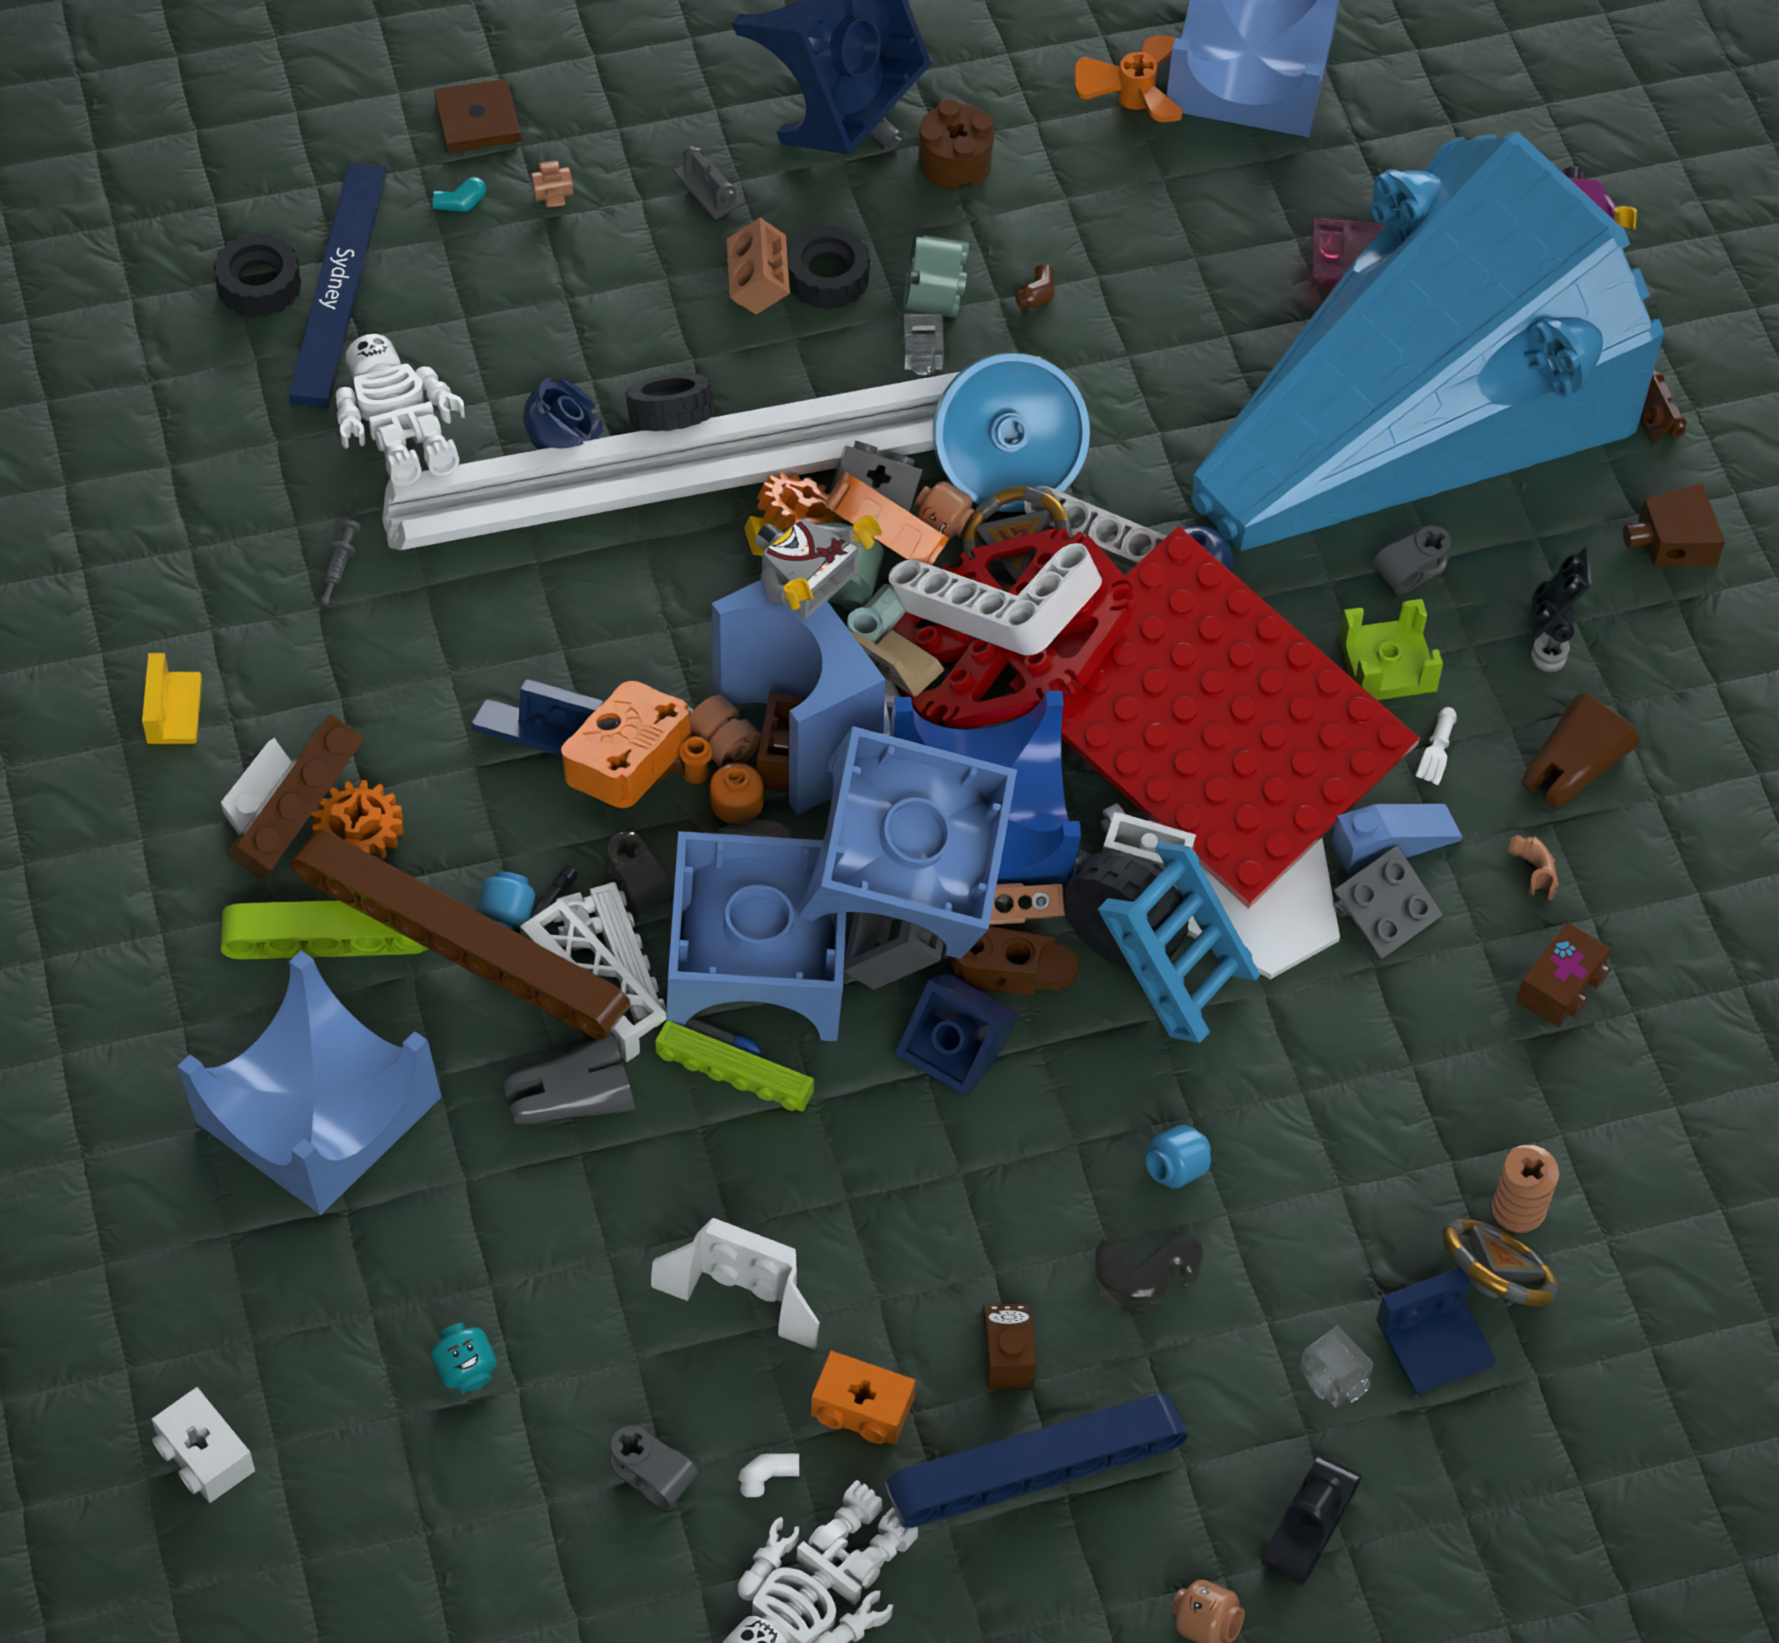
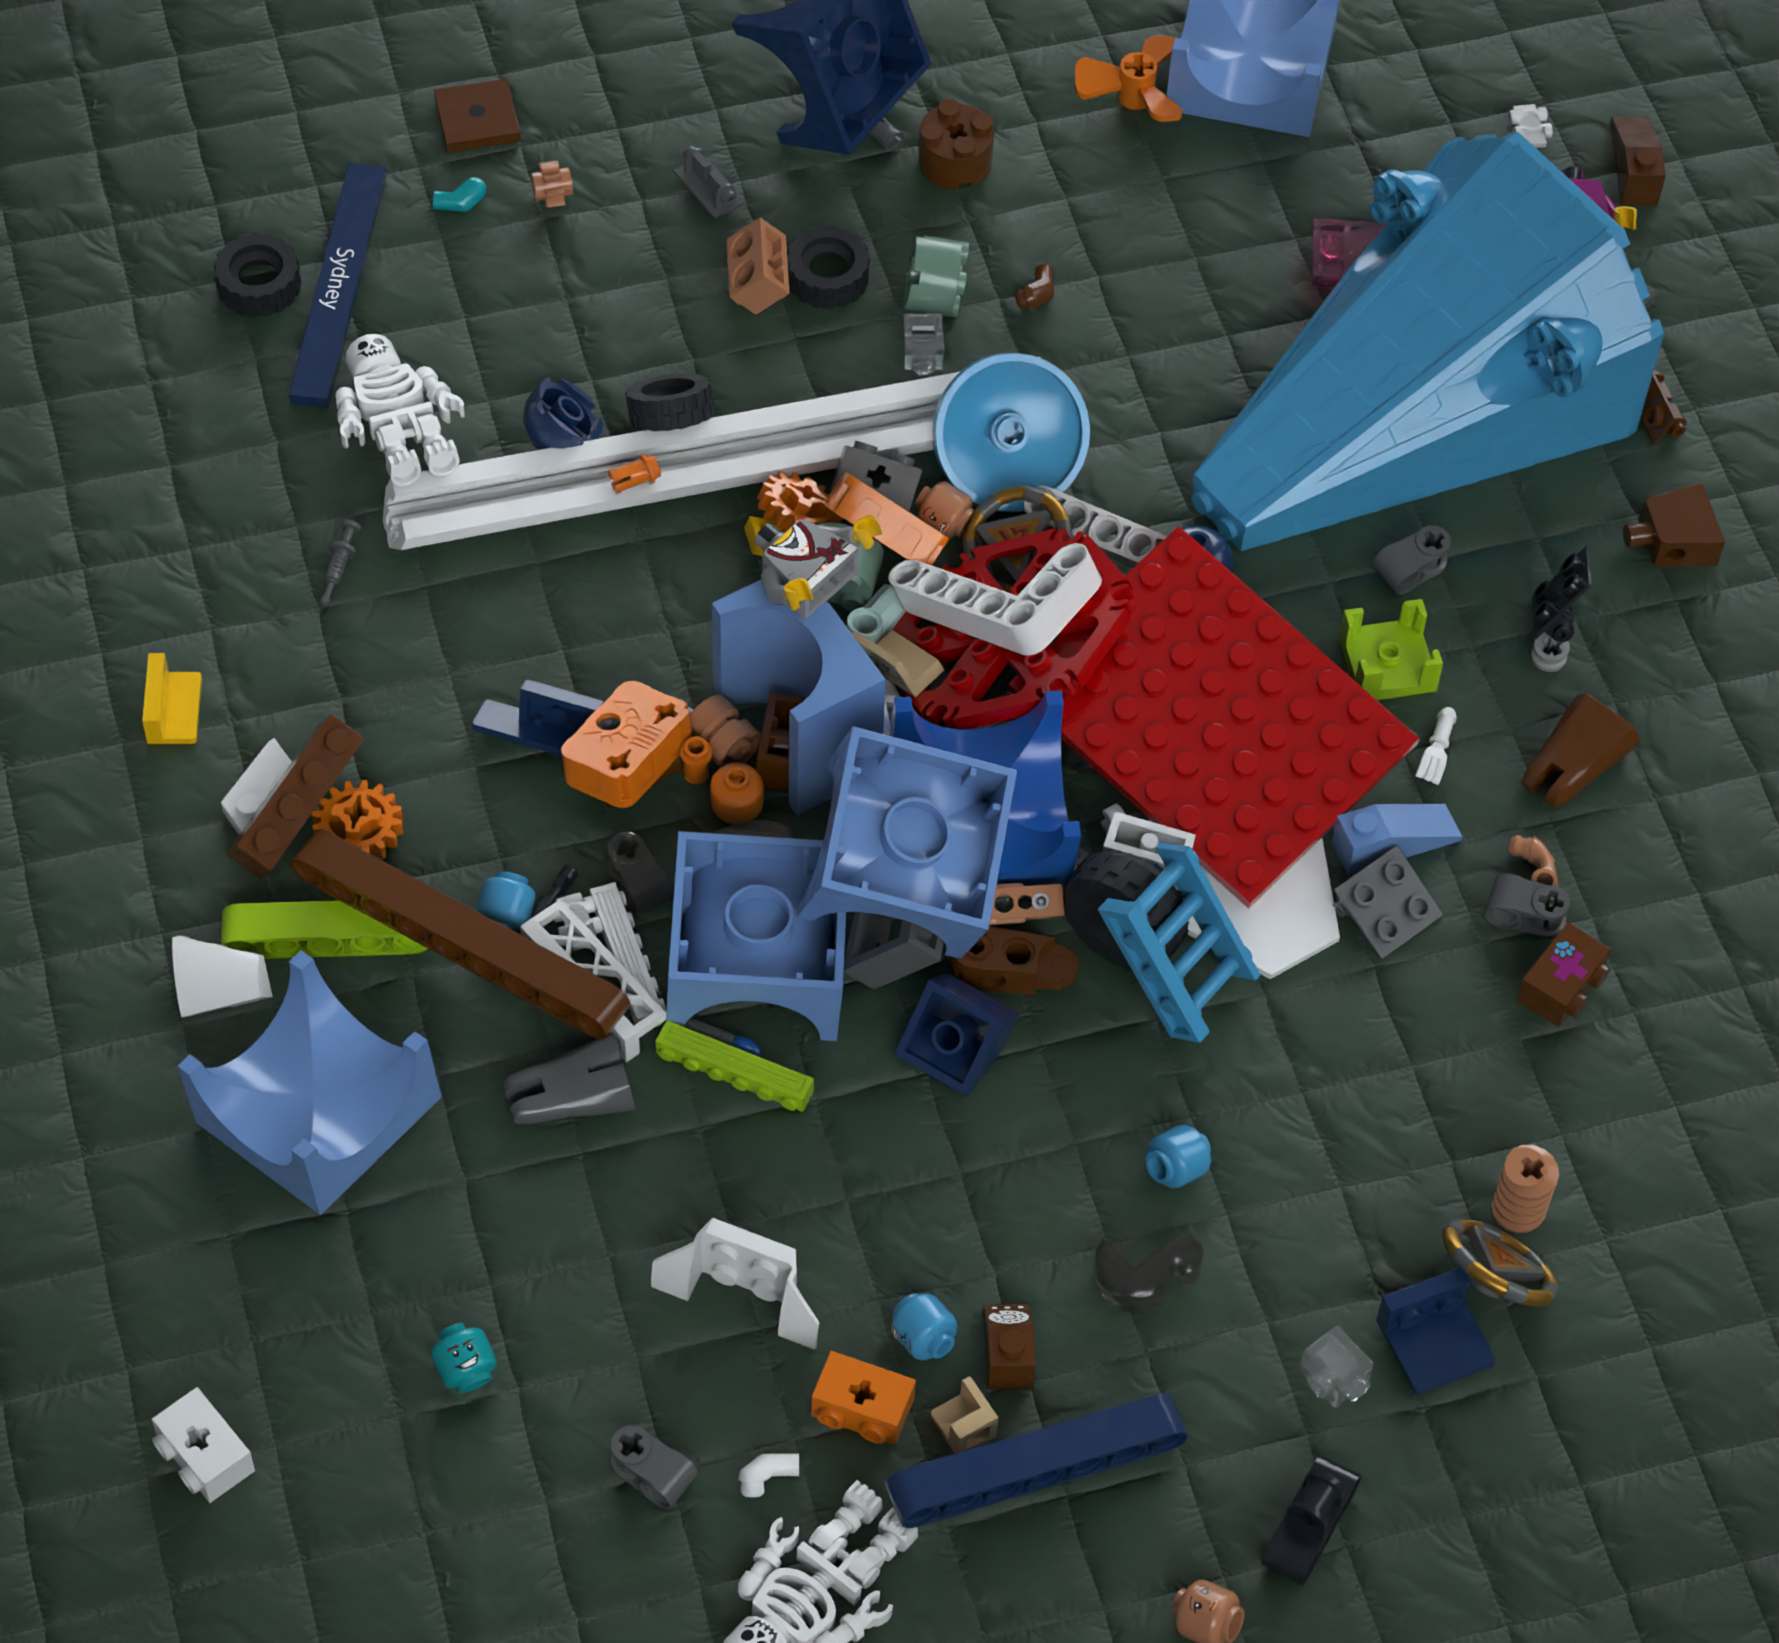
(216, 976): none -> white slope
(635, 473): none -> orange pin
(924, 1326): none -> dark azure head
(966, 1419): none -> tan panel
(1525, 905): none -> dark grey piece
(1529, 124): none -> white piece
(1638, 160): none -> reddish brown slope

